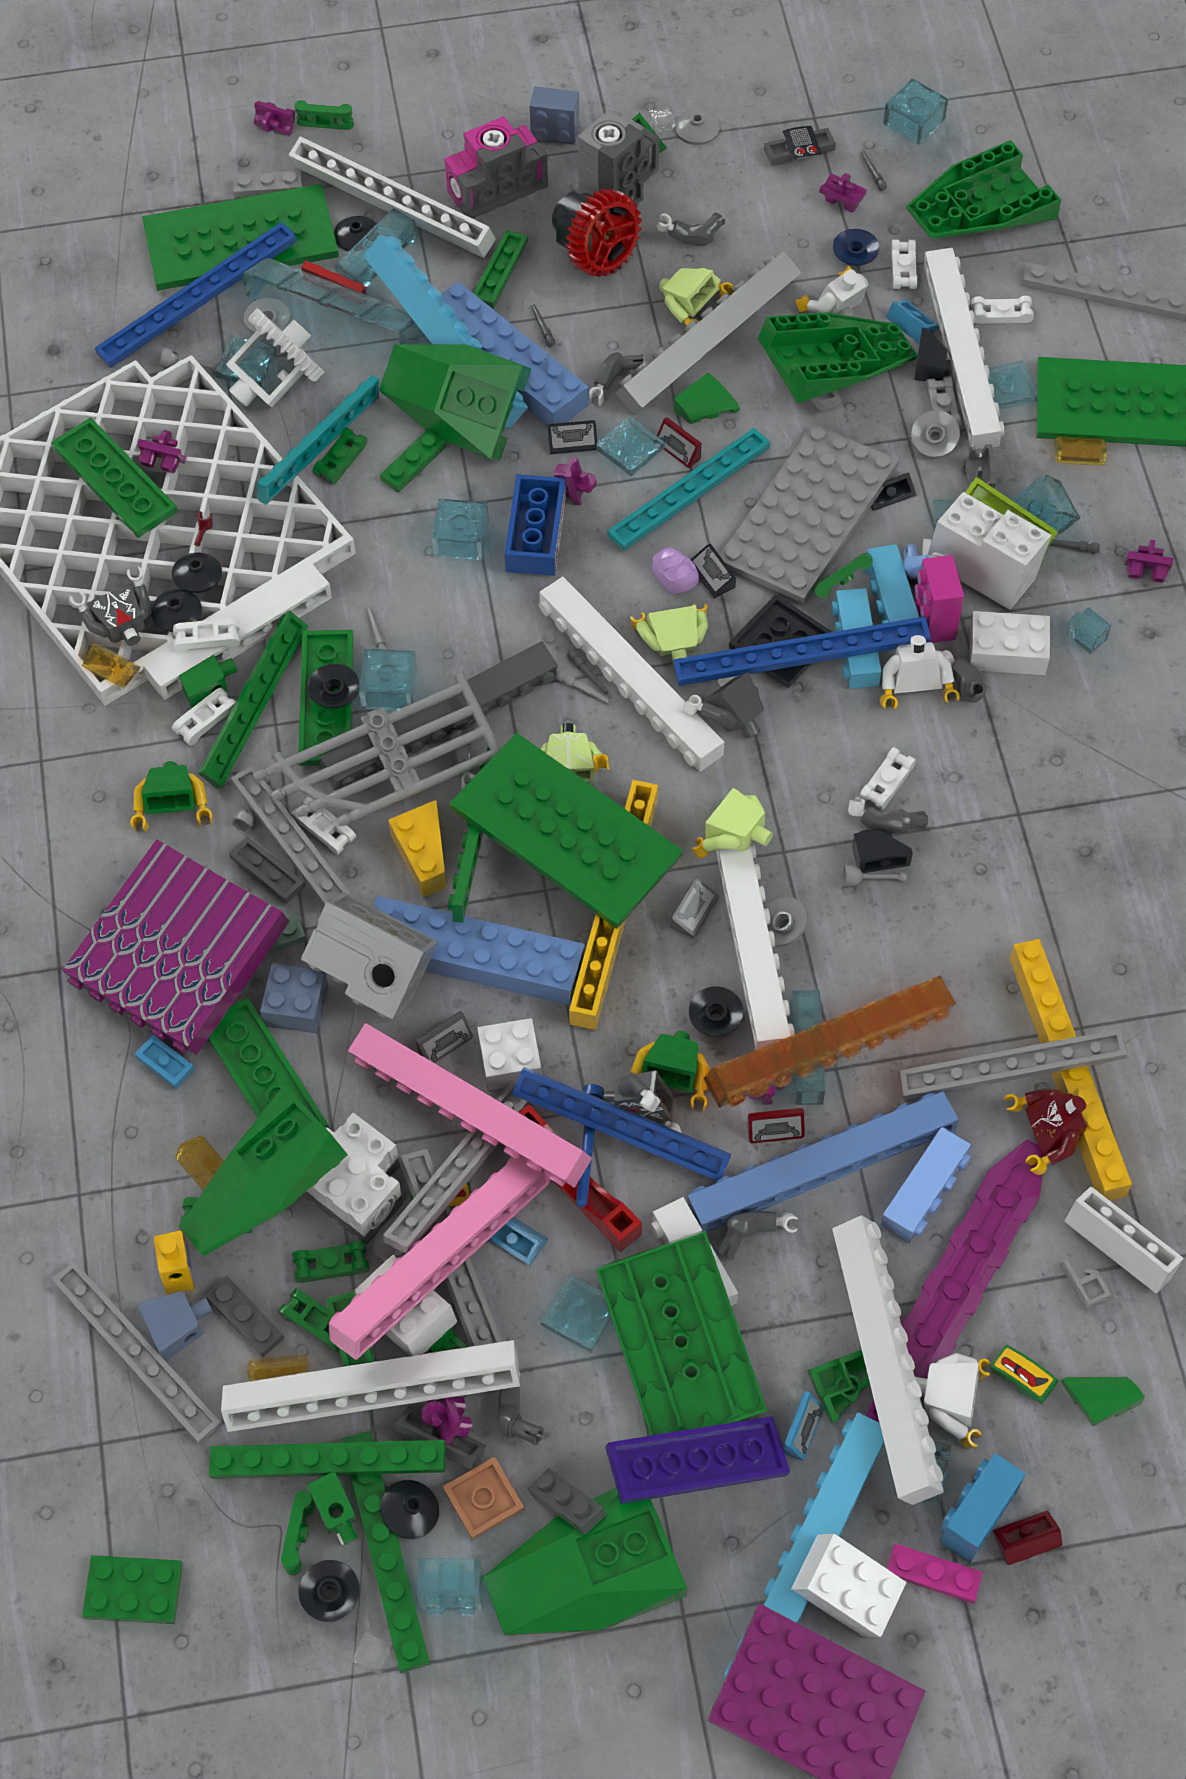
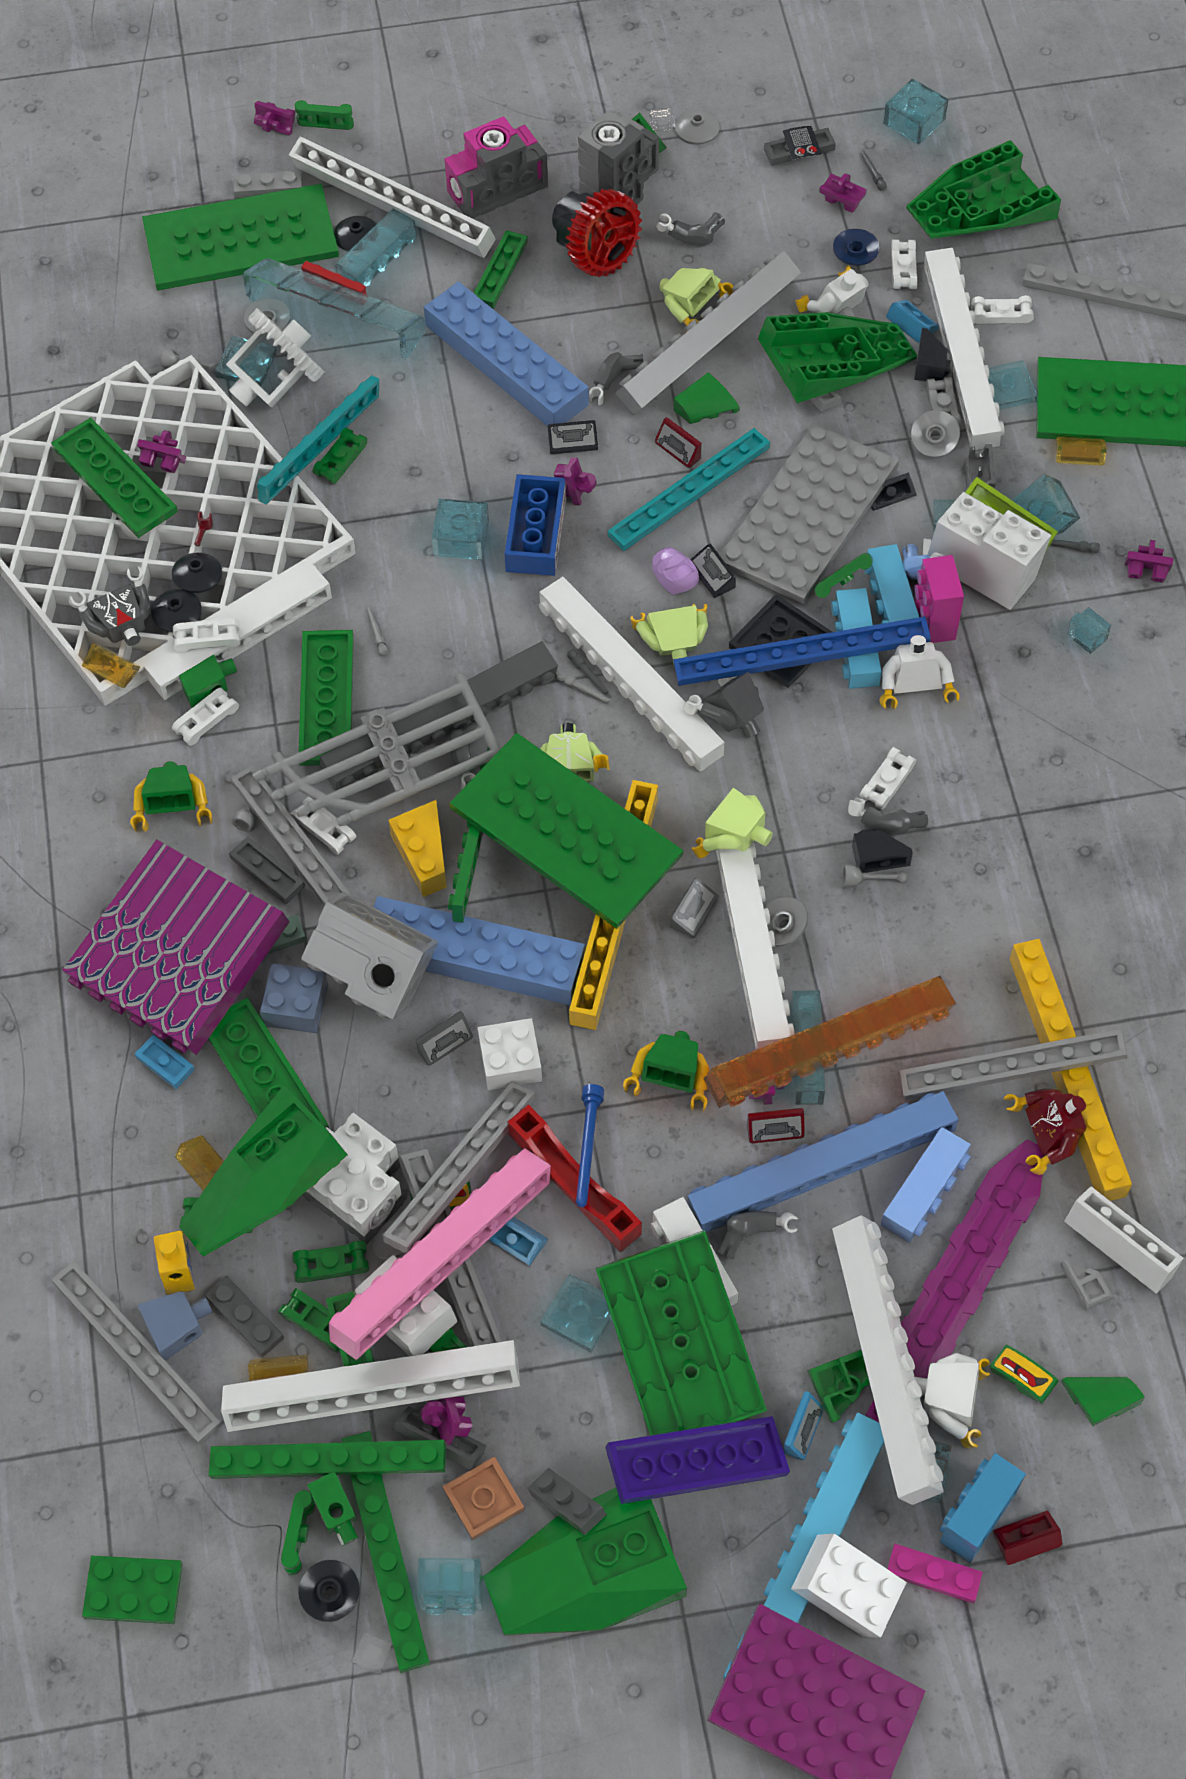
(194, 295): blue plate -> none
(252, 700): green plate -> none
(333, 677): black dish -> none
(387, 679): clear light blue brick -> none
(401, 1518): black dish -> none
(413, 460): green plate -> none
(424, 302): medium azure brick -> none
(456, 392): green wedge -> none
(470, 1105): bright pink brick -> none
(509, 1417): dark grey arm -> none
(546, 333): dark grey piece -> none
(554, 115): sand blue brick -> none
(621, 1124): blue plate -> none
(630, 446): clear light blue plate -> none
(646, 1096): dark grey torso -> none
(720, 1001): black dish -> none
(969, 677): dark grey arm -> none
(1010, 642): white brick -> none

